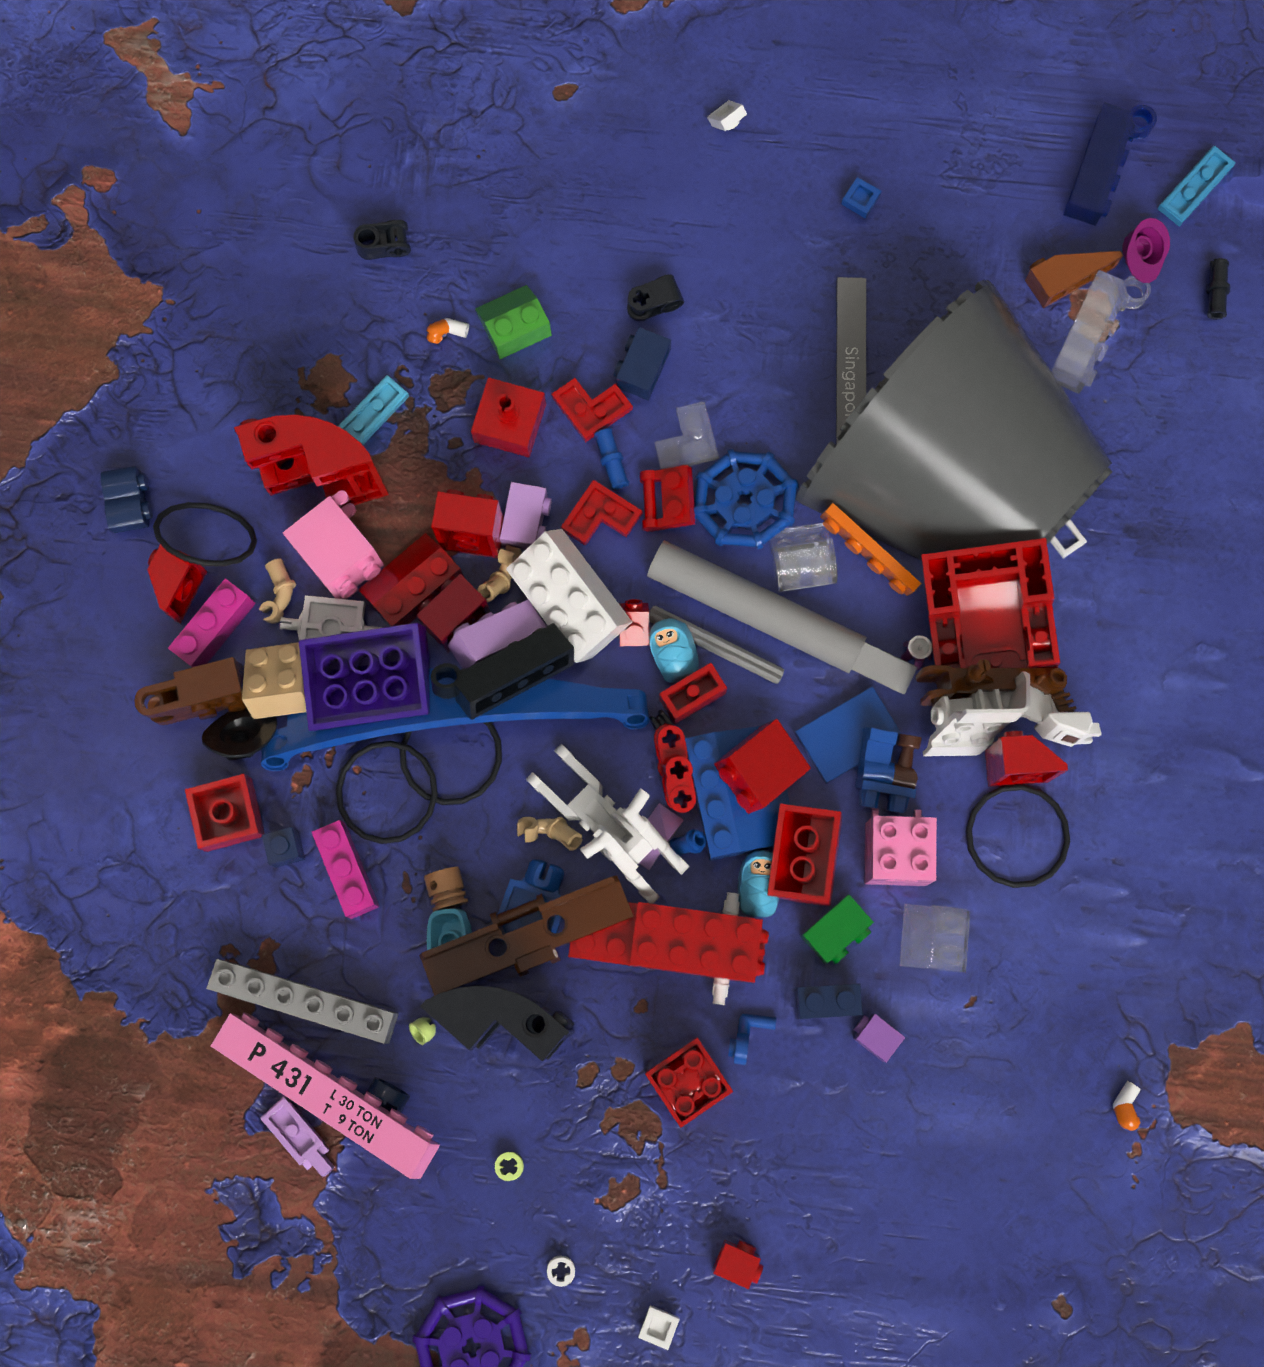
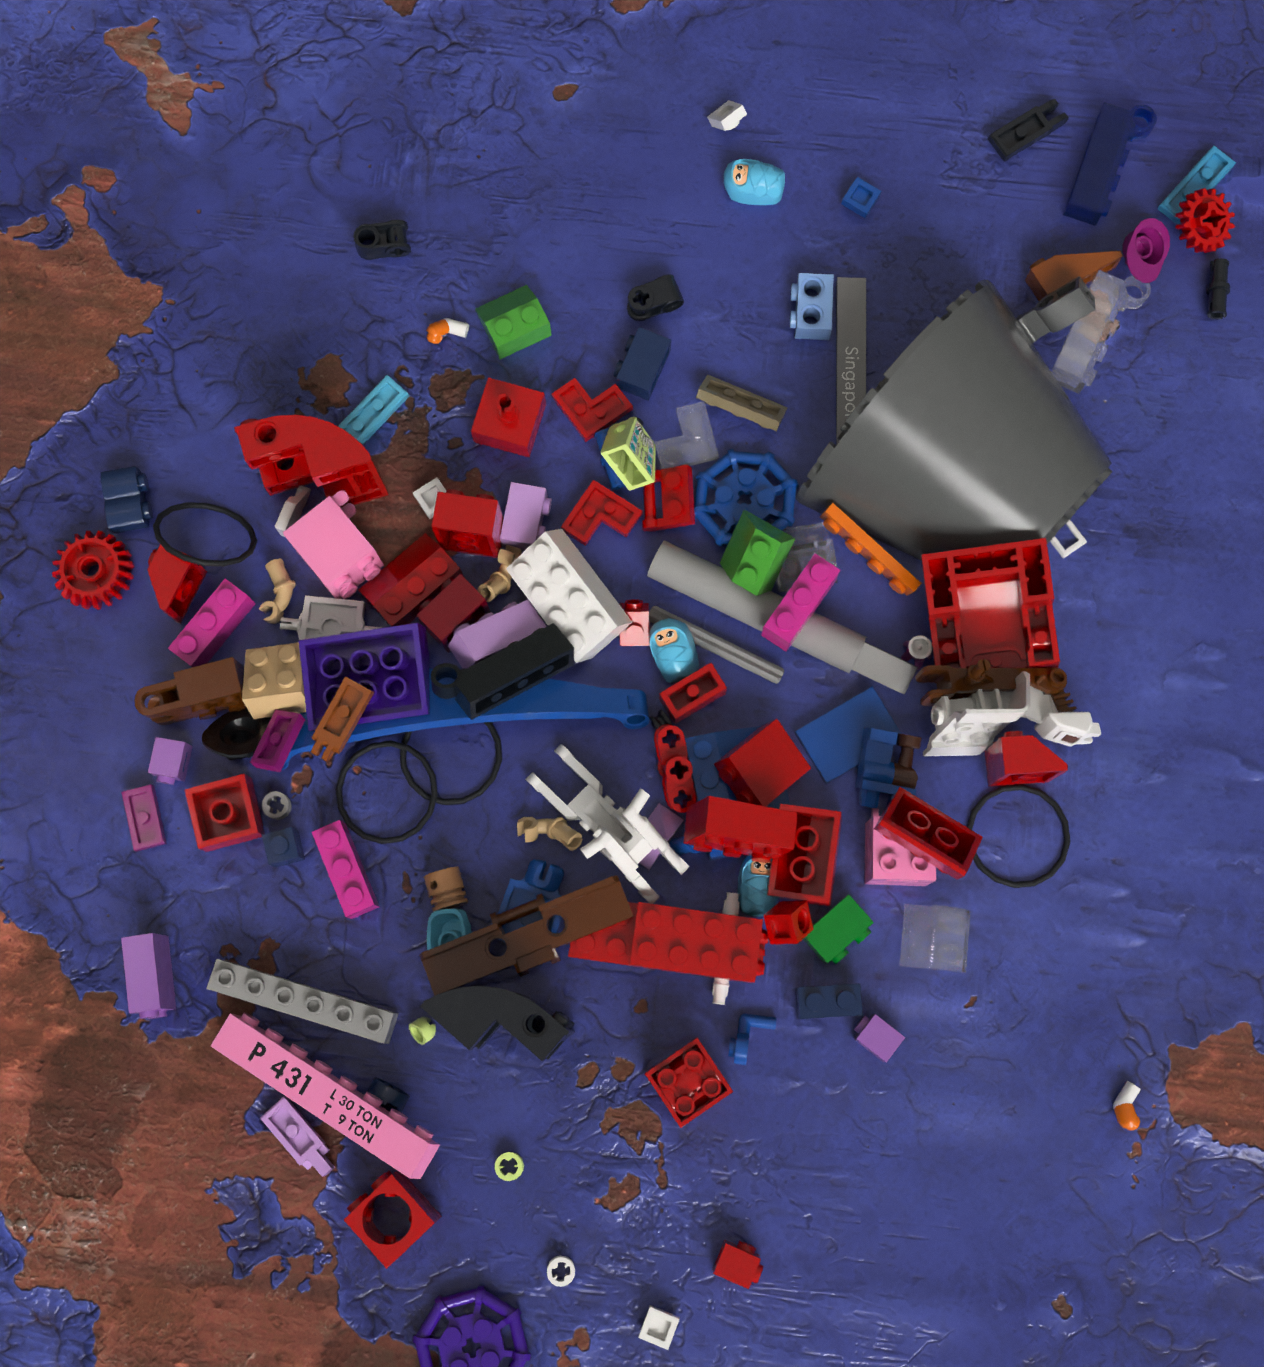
(77, 561): none -> red gear
(143, 817): none -> magenta plate
(148, 975): none -> medium lavender brick
(169, 760): none -> medium lavender brick
(267, 809): none -> light grey bush
(277, 740): none -> magenta plate
(292, 509): none -> white tile
(341, 718): none -> dark orange hinge
(388, 1246): none -> red brick
(427, 496): none -> white plate
(630, 453): none -> yellowish green torso
(740, 829): none -> red brick
(741, 402): none -> dark tan plate
(754, 182): none -> medium azure piece
(756, 554): none -> bright green slope
(788, 922): none -> red brick
(800, 602): none -> dark pink brick
(818, 306): none -> light blue brick
(929, 833): none -> red slope
(1026, 130): none -> black hinge
(1058, 310): none -> dark grey piece
(1205, 235): none -> red gear

